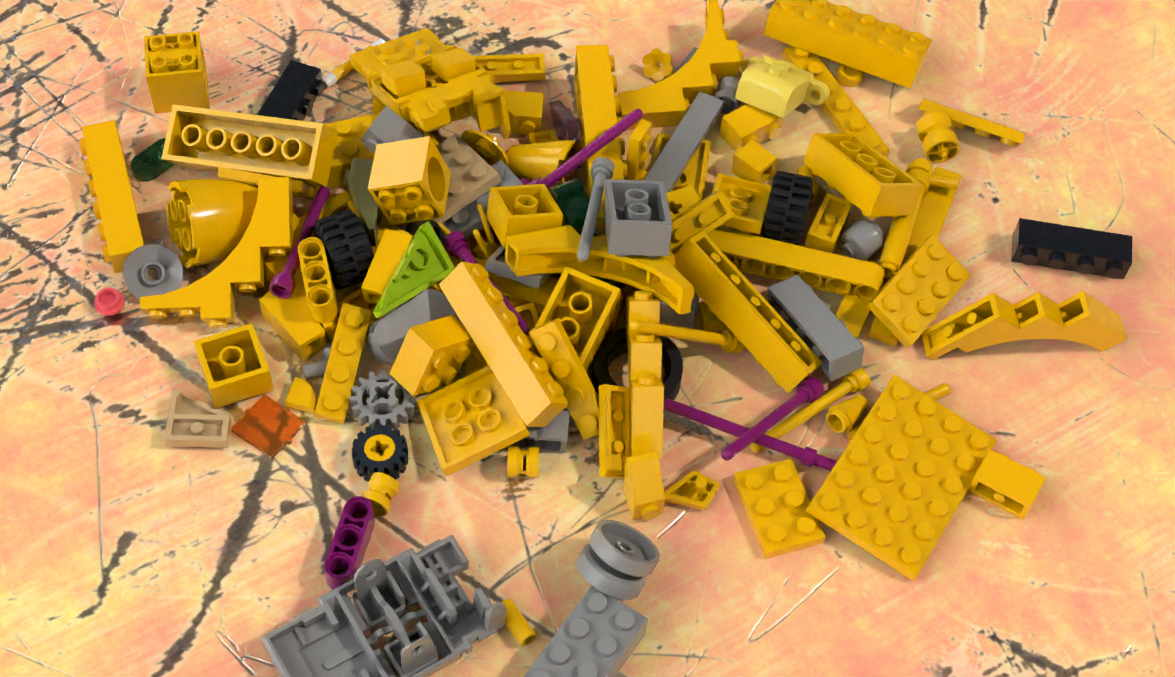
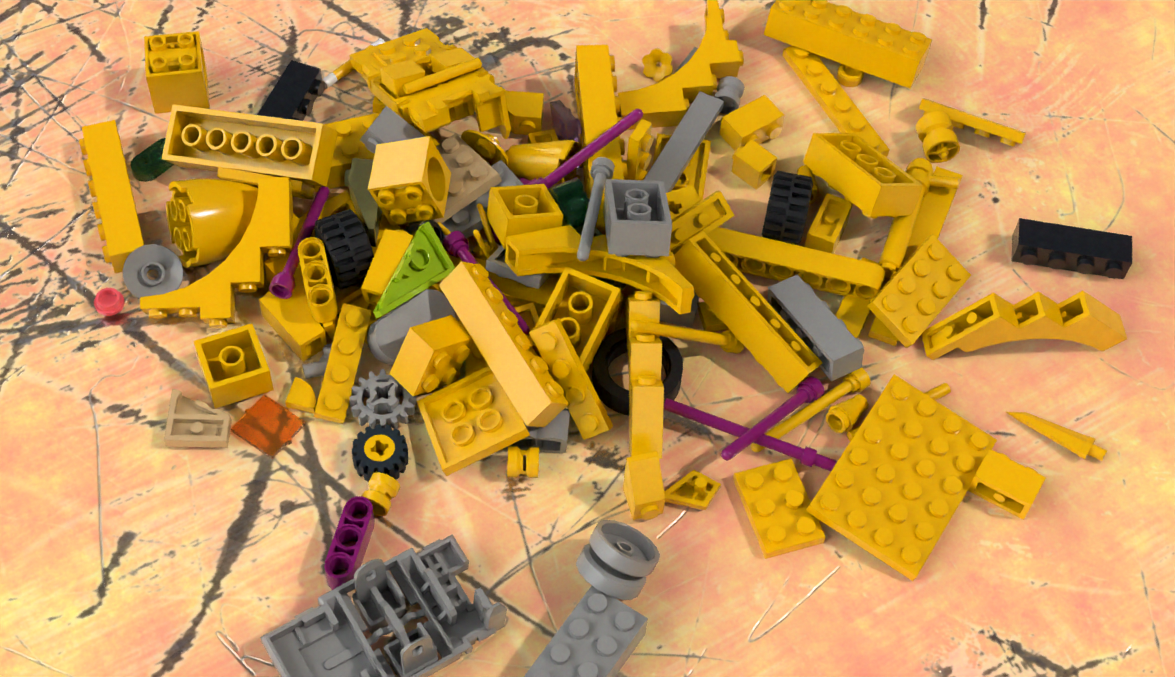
(442, 76): none -> yellow bar
(514, 66): yellow plate -> none
(518, 624): yellow axle -> none
(613, 430): yellow tile -> none
(747, 201): yellow plate -> none
(778, 85): light yellow piece -> none
(861, 240): light grey head -> none
(1073, 441): none -> yellow bar

